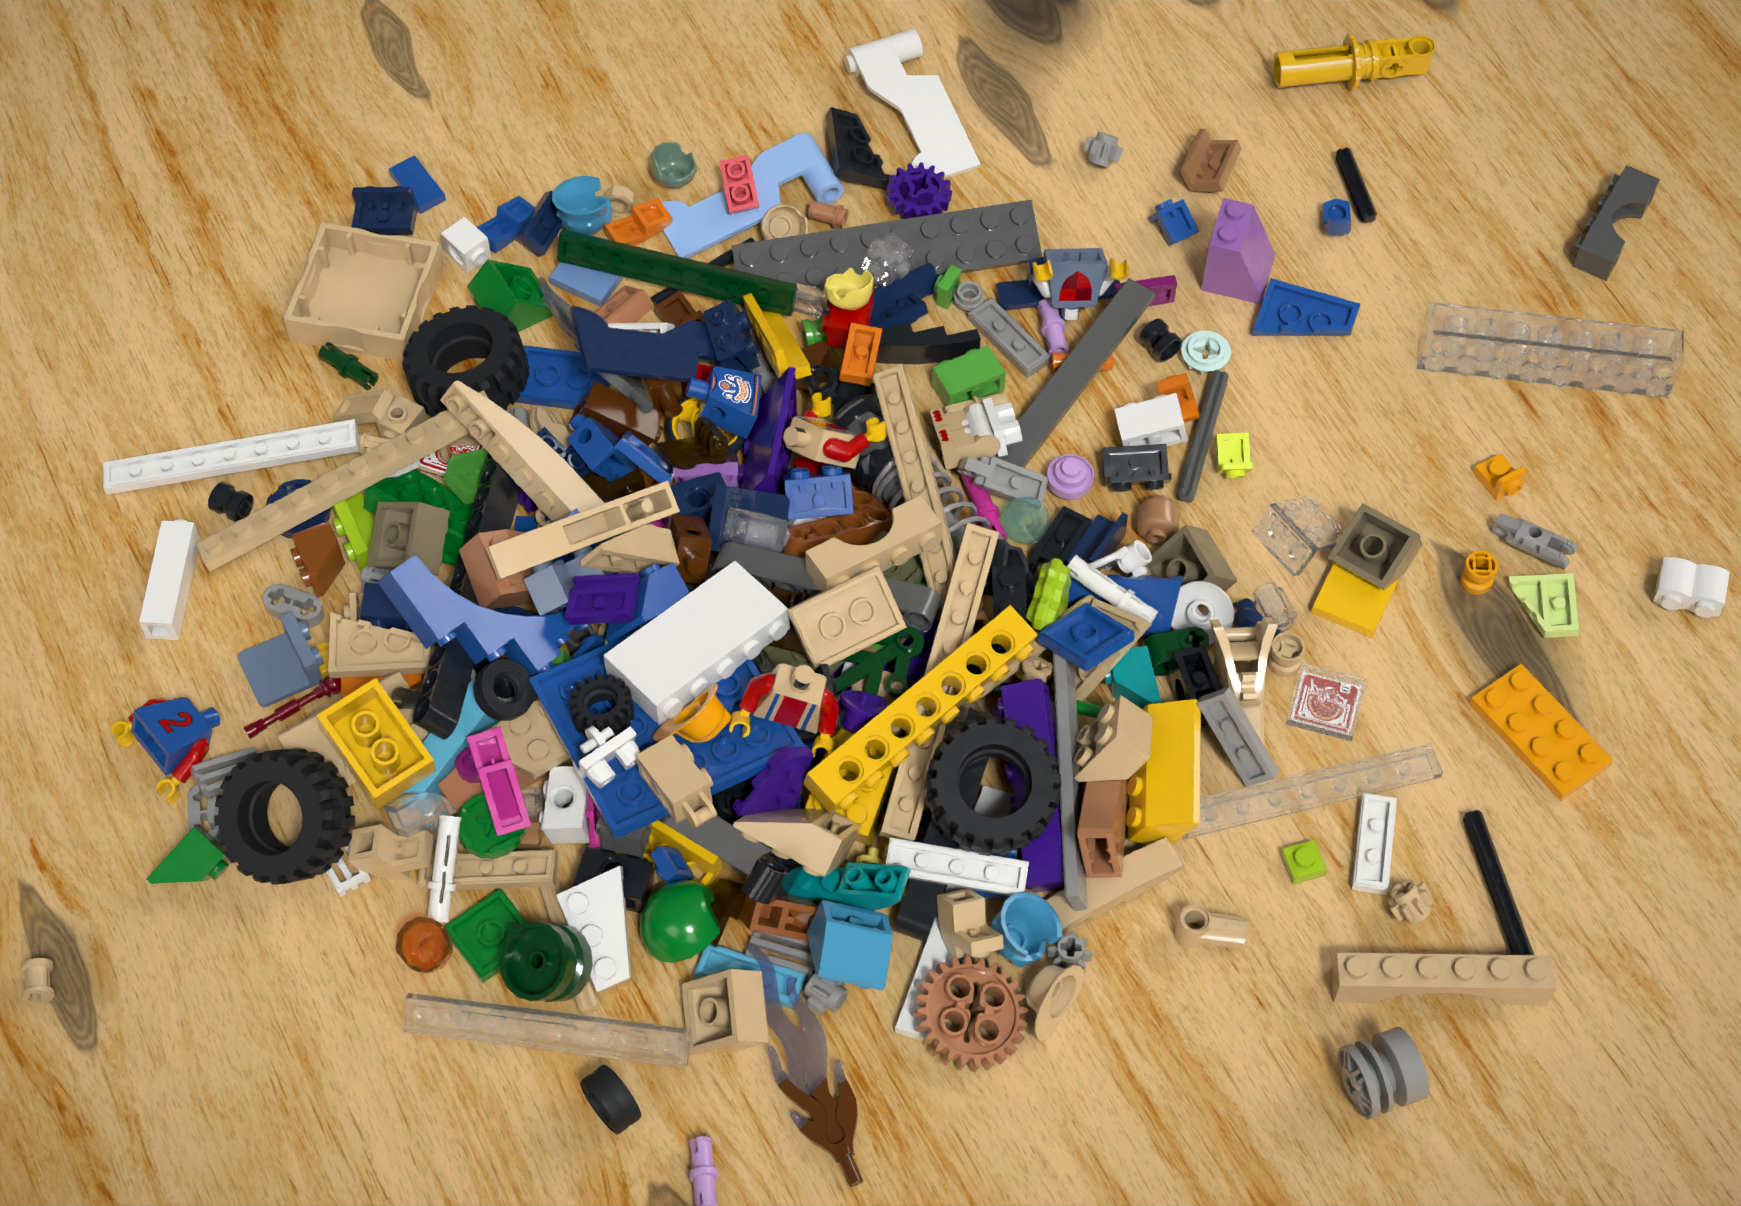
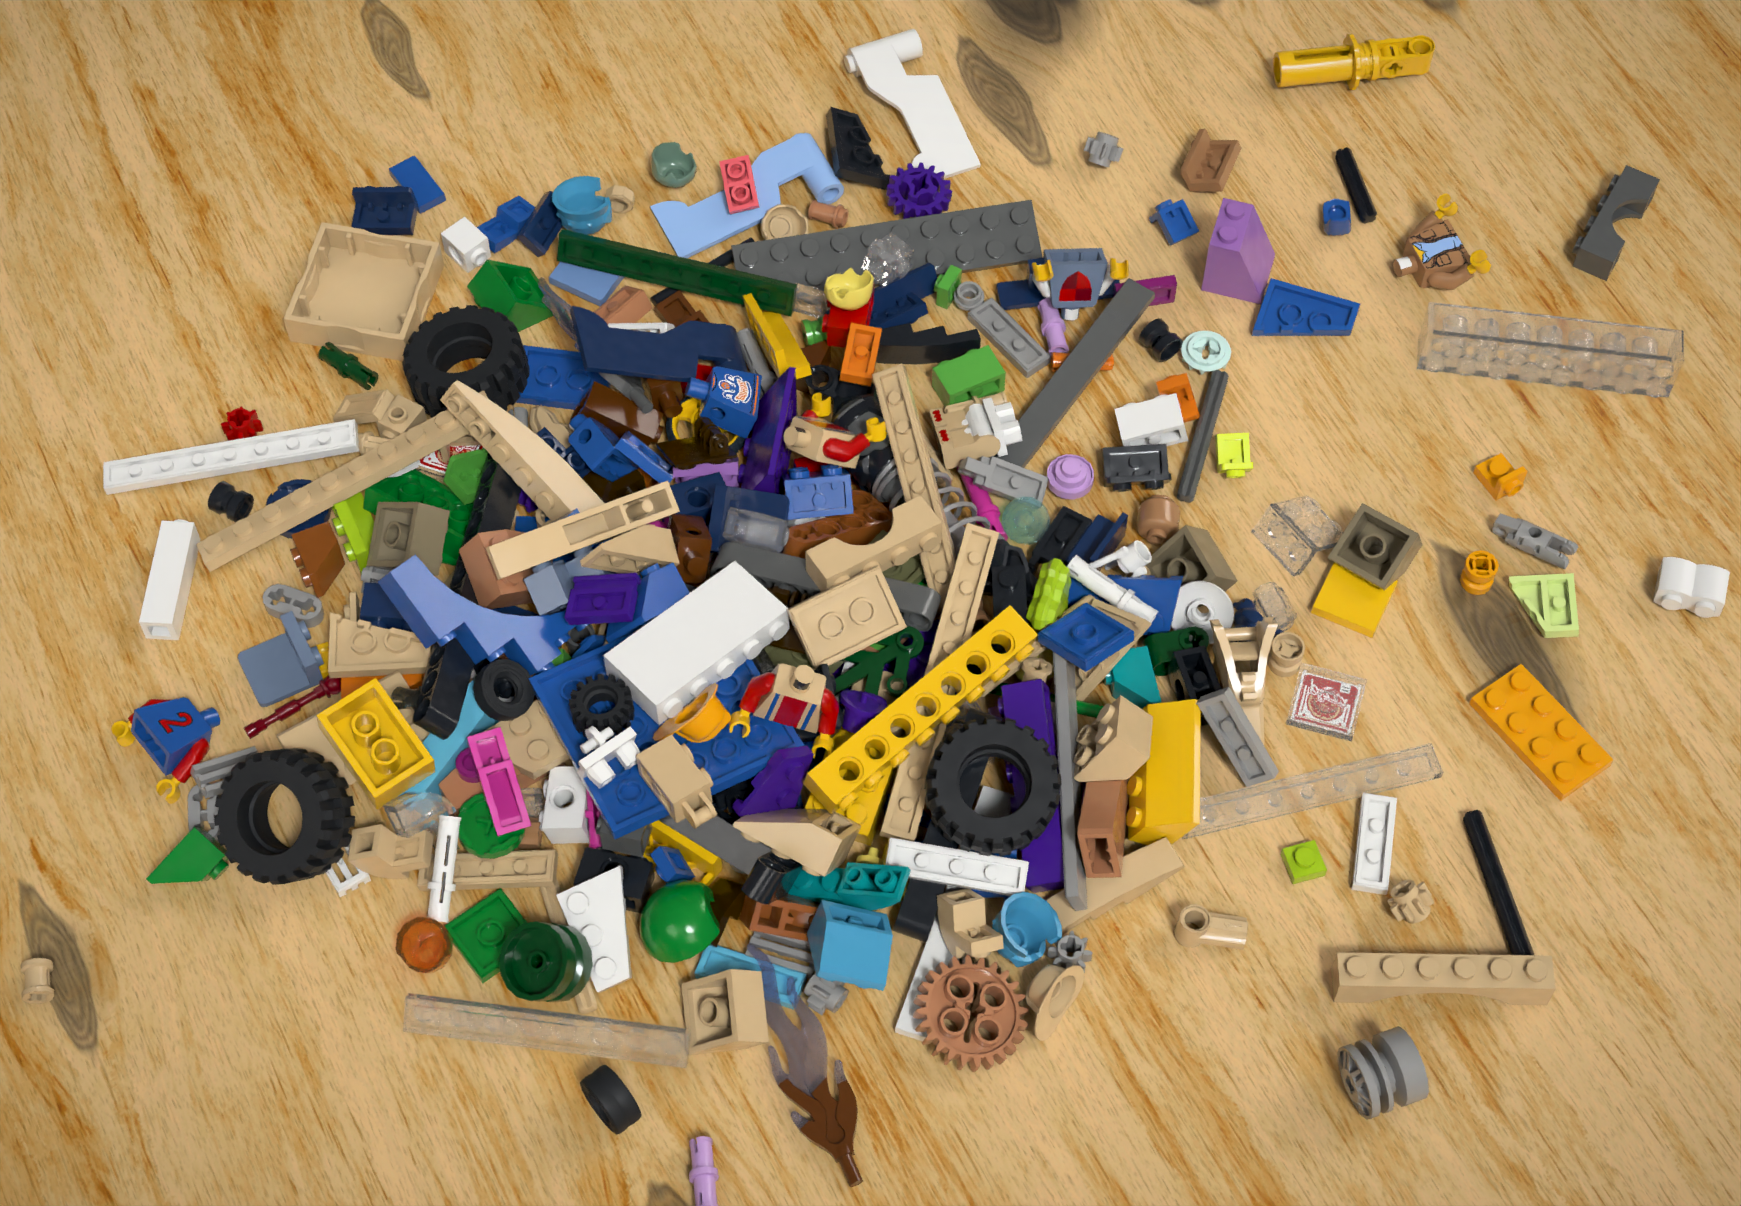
(241, 424): none -> red gear
(643, 223): orange slope -> none
(731, 334): dark blue bracket -> none
(1437, 254): none -> torso

